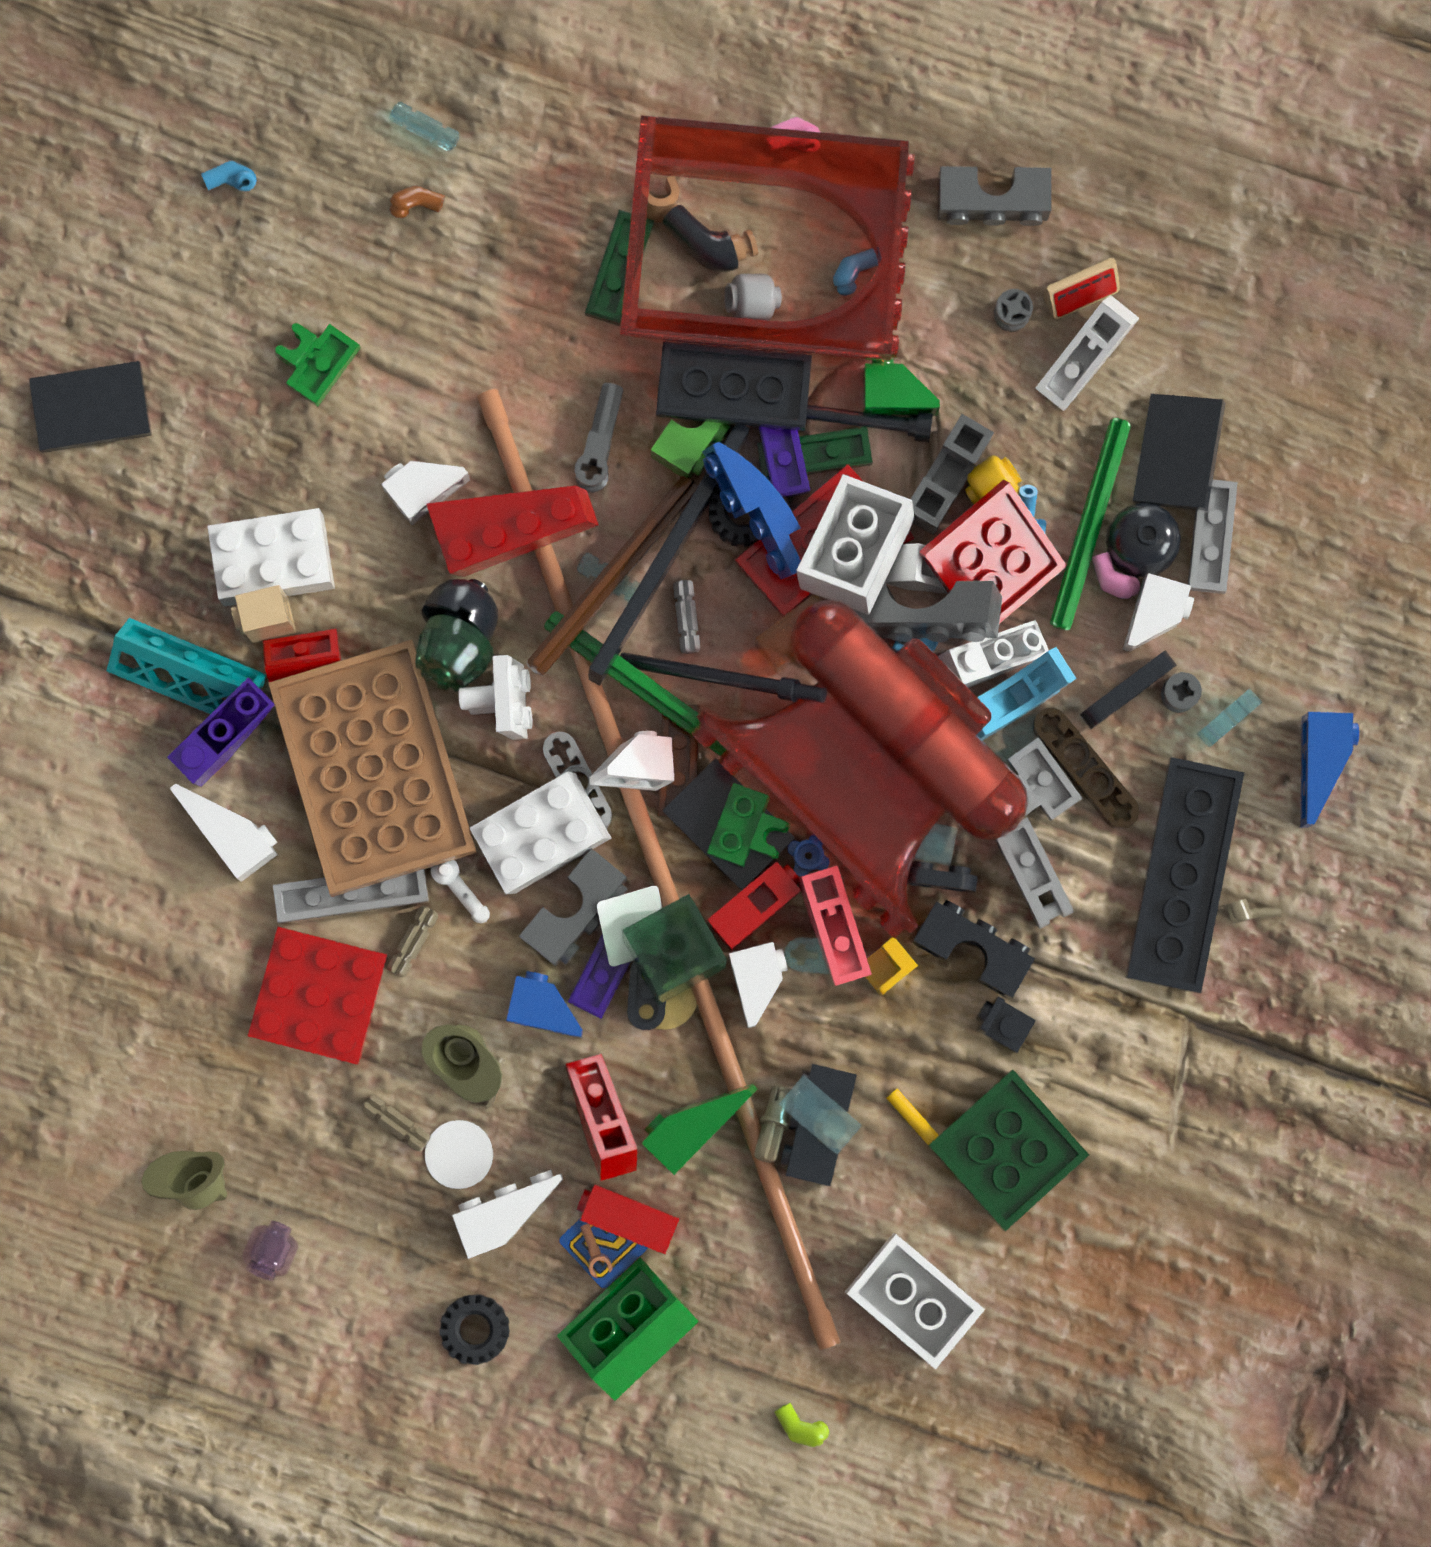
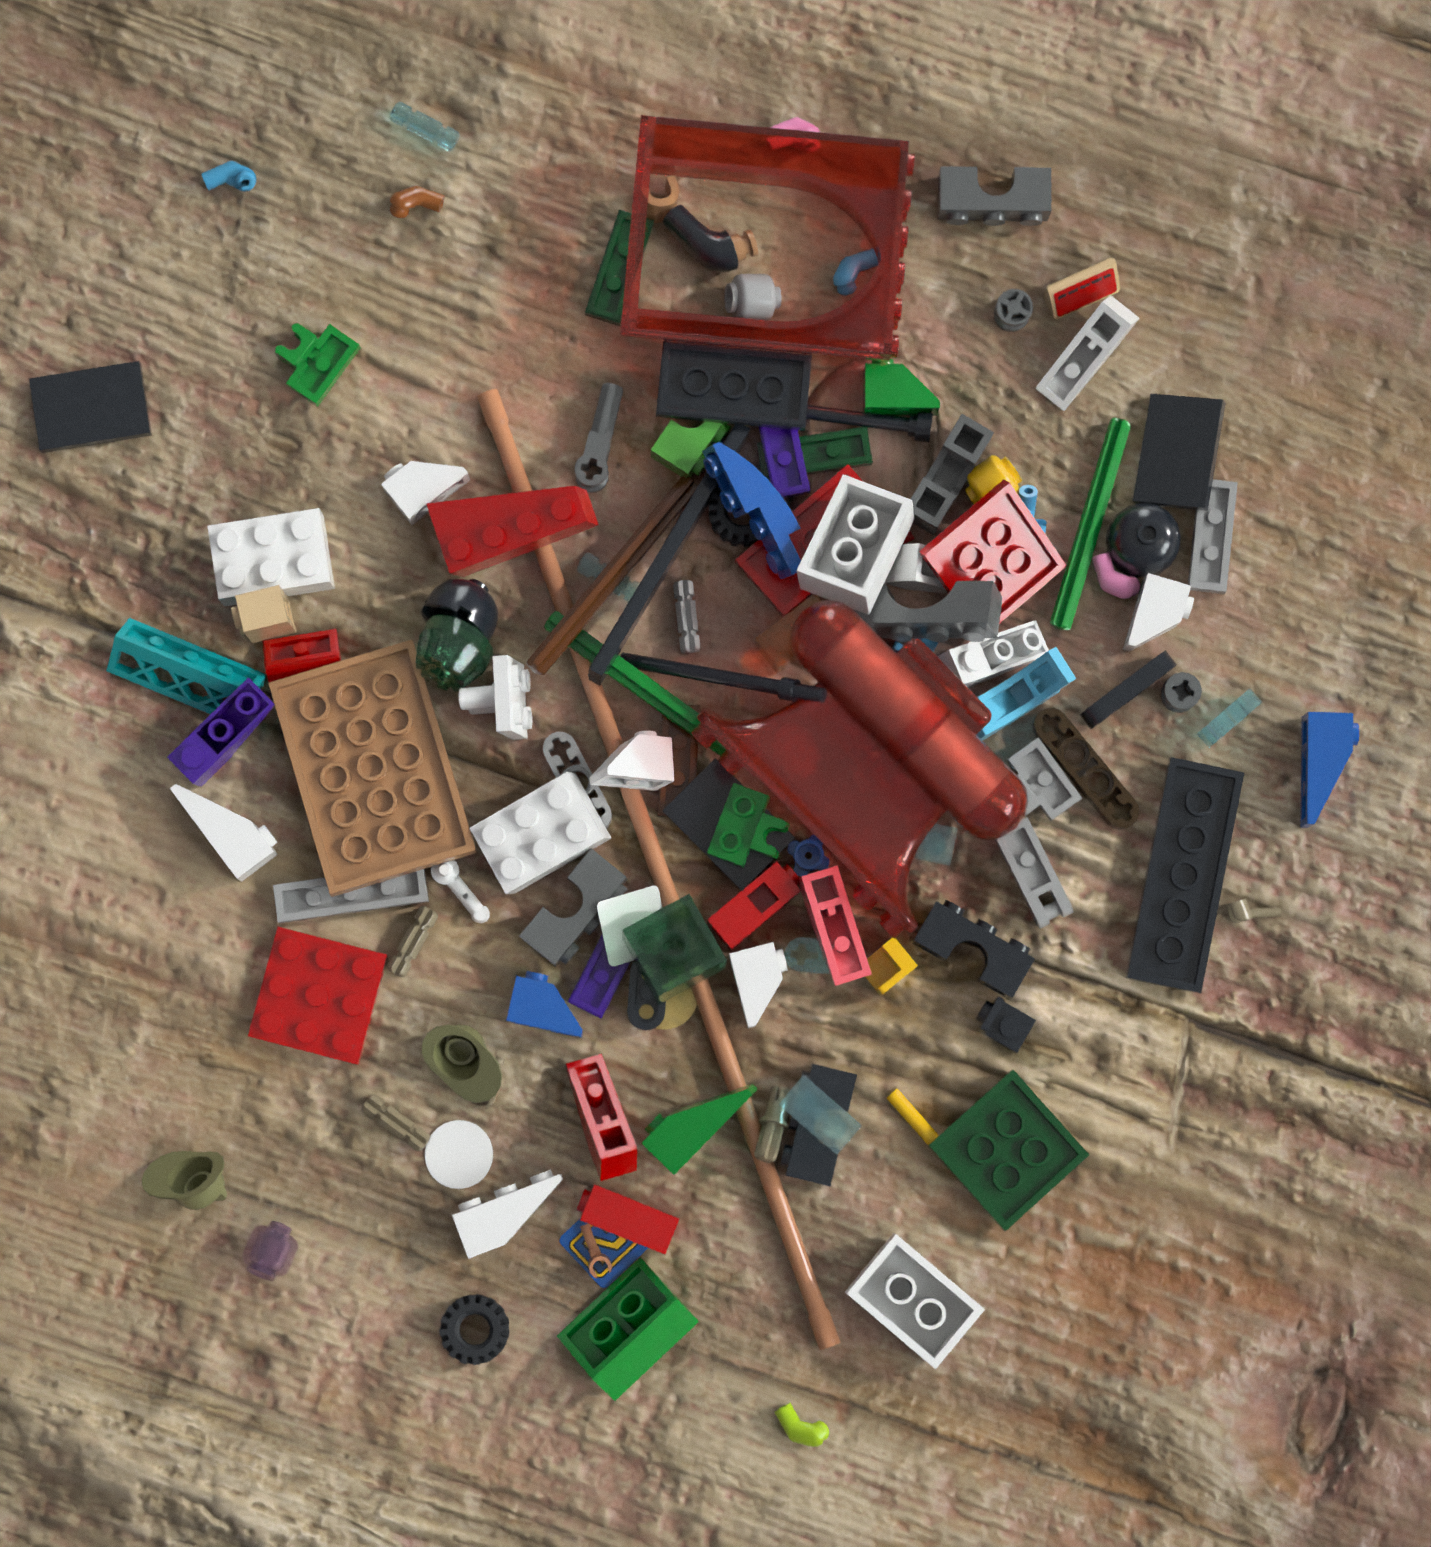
(956, 879): black plate -> none

